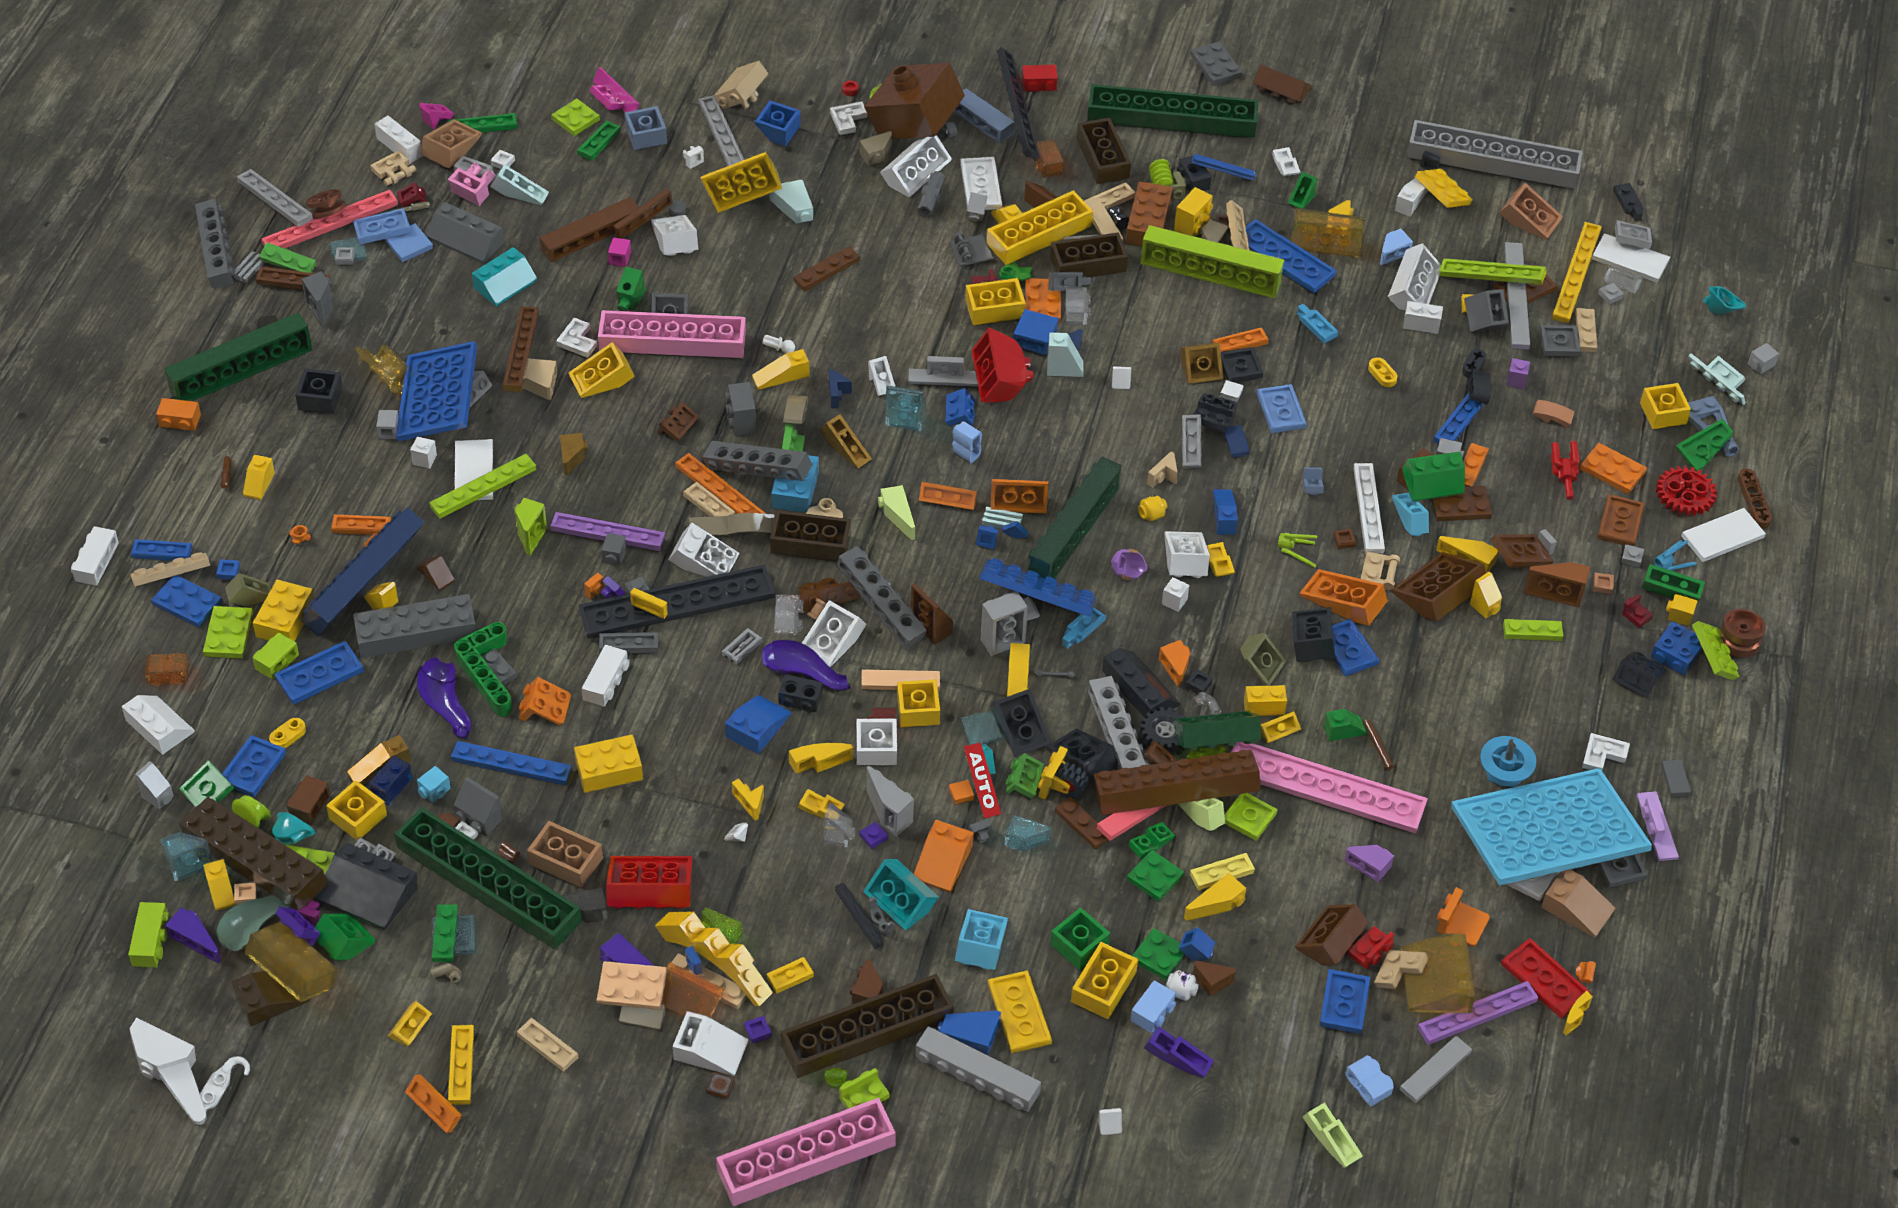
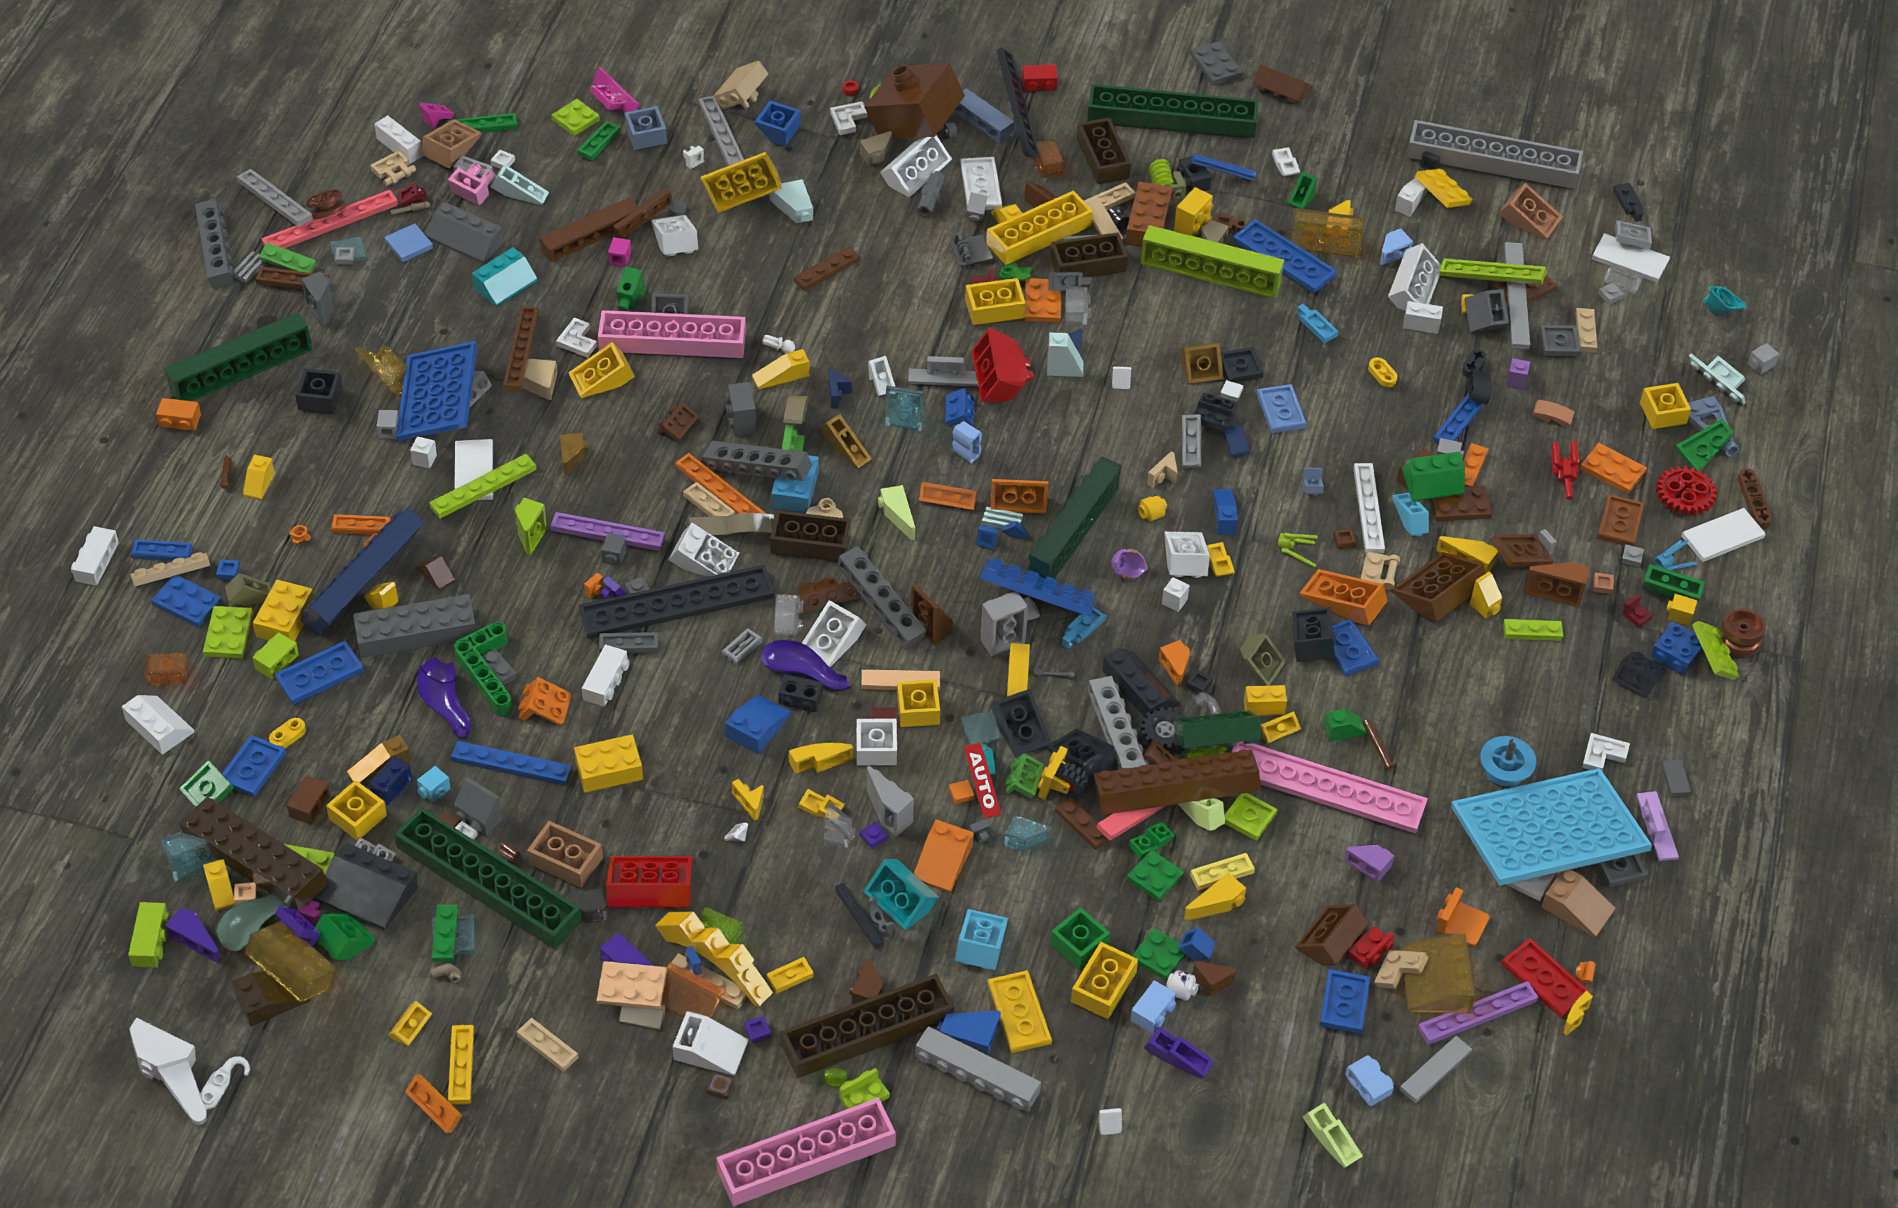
(154, 786): light grey slope -> none
(250, 810): lime piece -> none
(290, 829): teal hat -> none
(381, 226): medium blue tile -> none
(649, 603): yellow tile -> none
(817, 609): medium nougat bush -> none
(1034, 331): blue brick -> none
(1237, 225): tan plate -> none
(1242, 340): orange tile -> none
(1576, 272): yellow tile -> none

